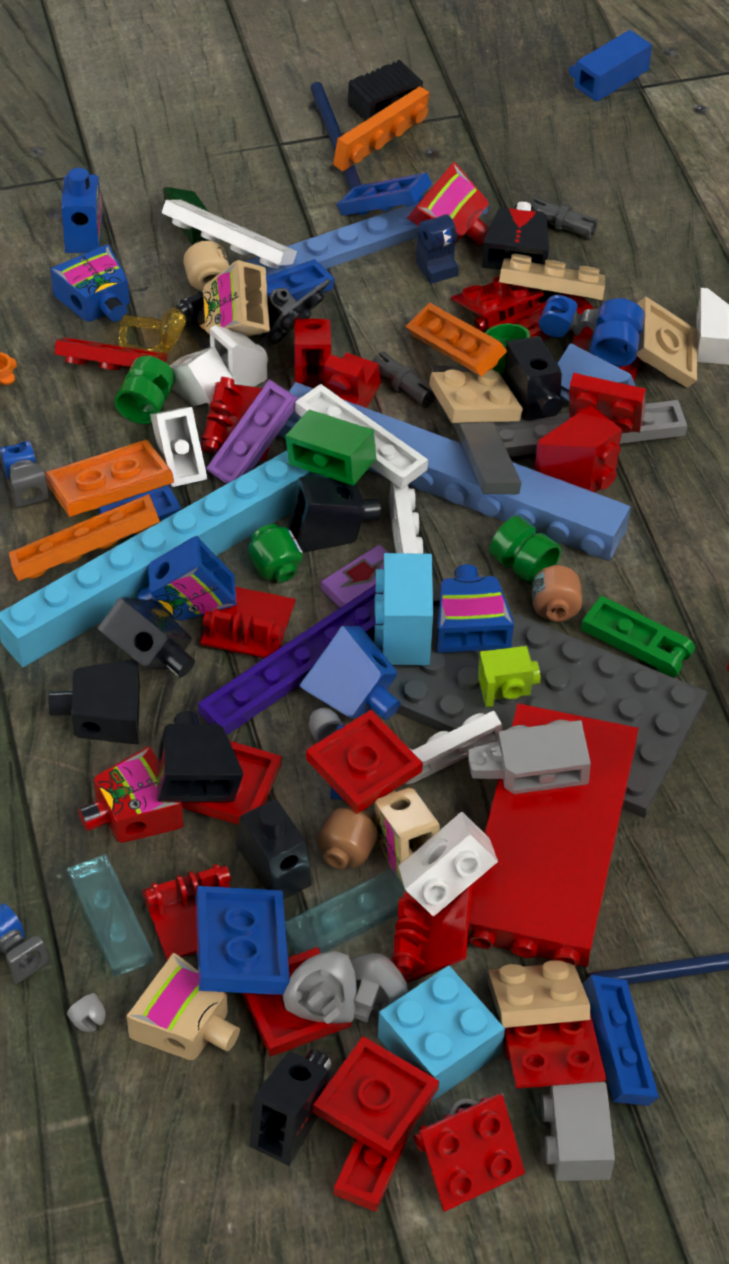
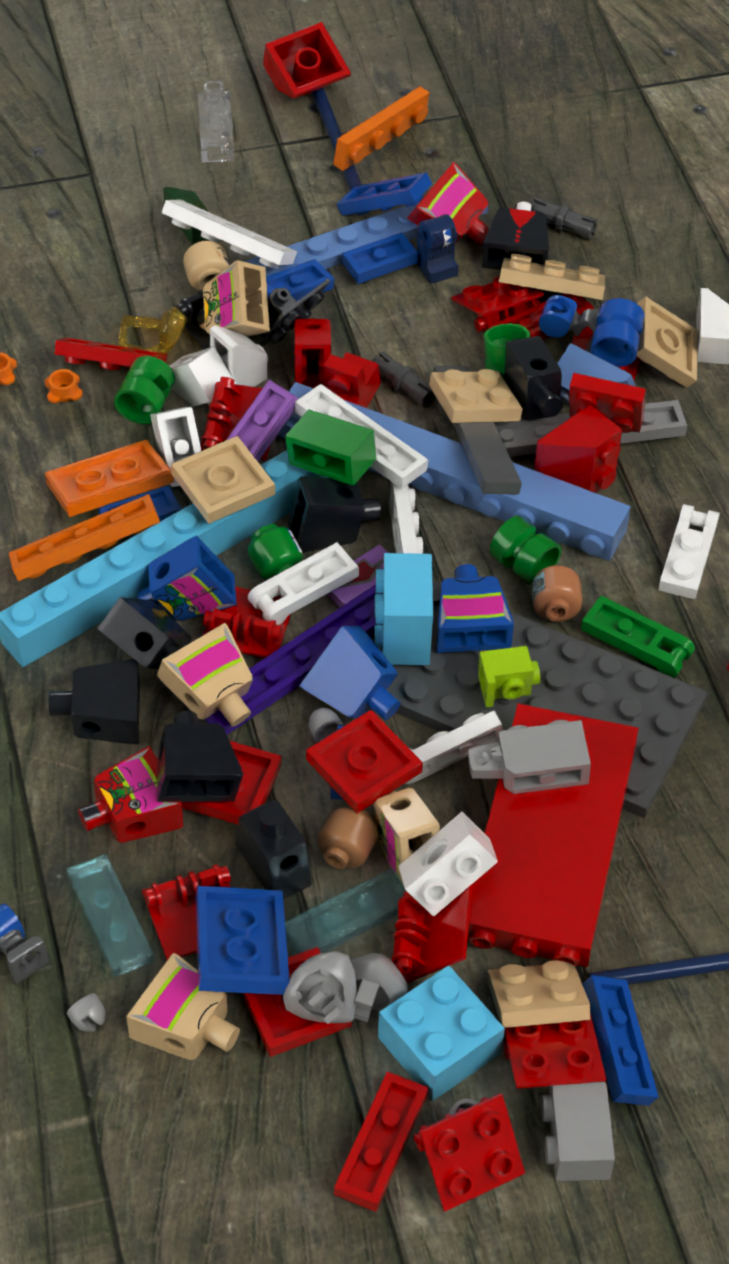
(21, 467): dark grey leg -> none
(63, 386): none -> orange plate
(81, 195): blue torso -> none
(92, 285): blue torso -> none
(210, 676): none -> tan torso
(215, 123): none -> clear hips
(223, 479): none -> tan plate
(292, 1093): black torso -> none
(303, 583): none -> white plate
(304, 61): none -> red slope
(376, 1097): red plate -> none
(379, 258): none -> blue plate
(381, 88): black brick -> none
(456, 339): orange plate -> none
(612, 65): blue brick -> none
(688, 552): none -> white plate

